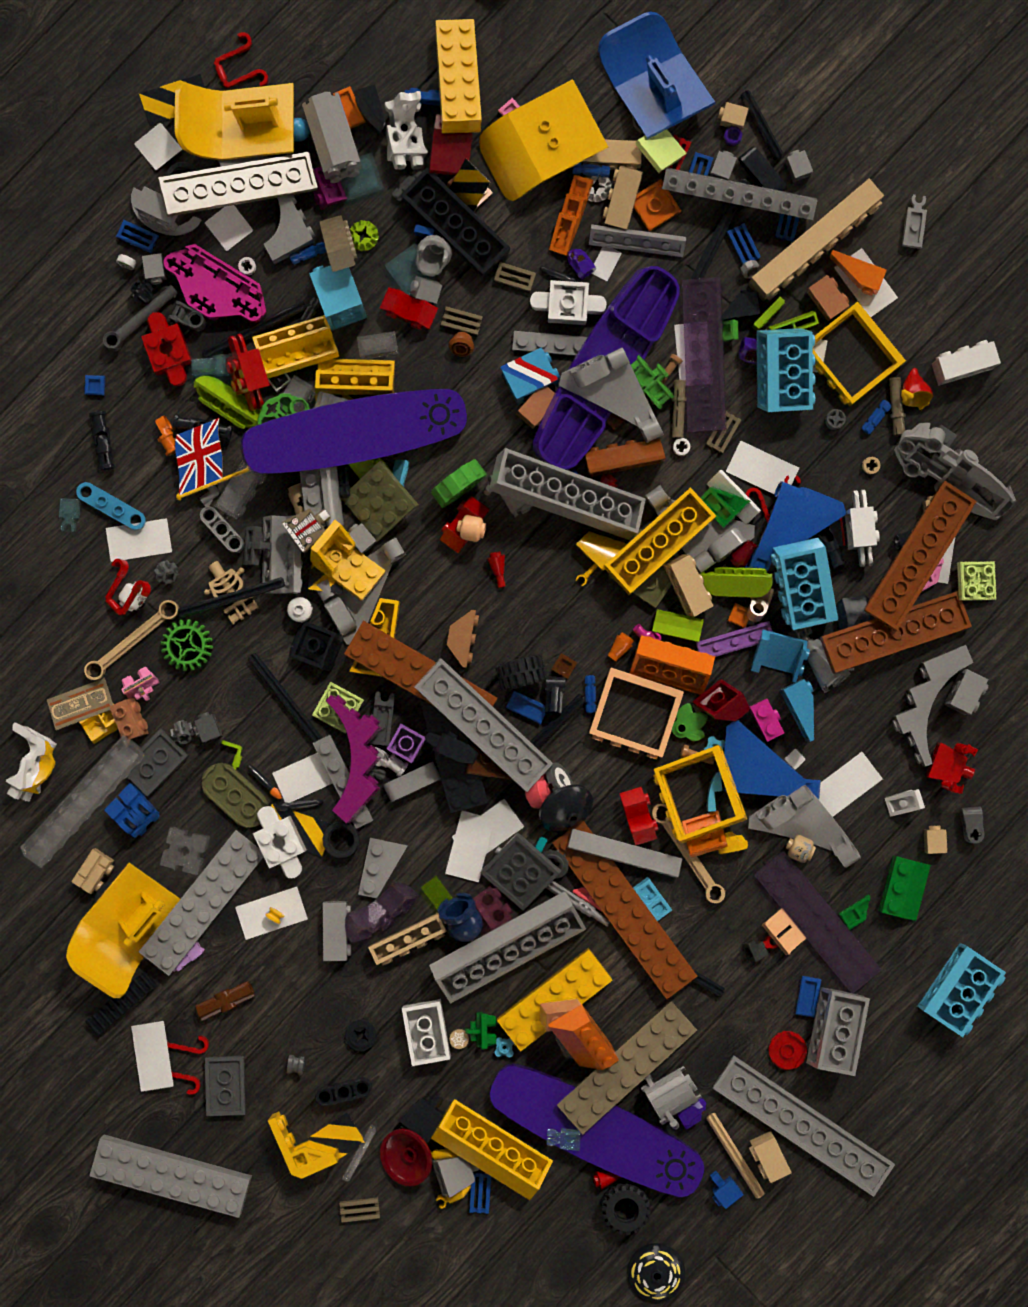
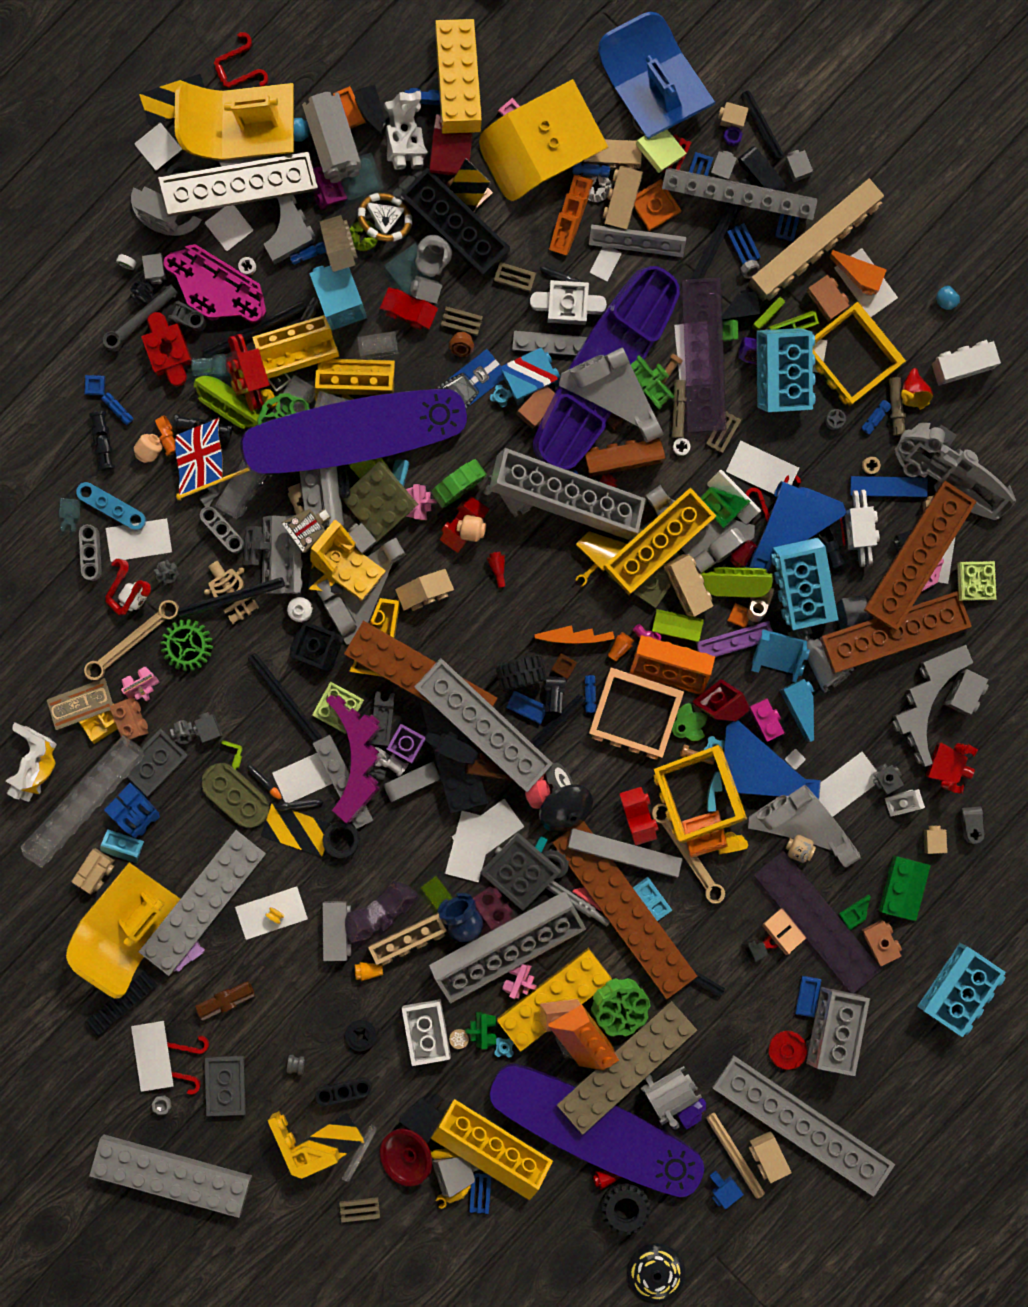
(85, 544): none -> light grey beam
(116, 407): none -> blue axle
(121, 846): none -> medium azure slope
(147, 448): none -> light nougat head
(152, 242): blue tile -> none
(161, 1105): none -> light grey tile
(174, 857): clear brick -> none
(267, 394): none -> yellow piece
(279, 842): white brick -> none
(366, 971): none -> light orange cone
(379, 864): light grey wing -> none
(384, 217): none -> piece
(423, 231): blue tile -> none
(424, 500): none -> bright pink hips
(424, 590): none -> tan brick
(462, 637): medium nougat slope -> none
(475, 378): none -> sticker
(500, 390): none -> medium azure plate
(516, 988): none -> bright pink hips
(566, 636): none -> orange slope
(567, 1138): clear light blue plate -> none
(580, 263): dark purple rock -> none
(620, 1007): none -> bright green connector
(881, 942): none -> nougat brick
(889, 486): none -> blue tile
(894, 778): none -> dark grey brick
(914, 224): light grey plate -> none
(947, 298): none -> dark azure piece

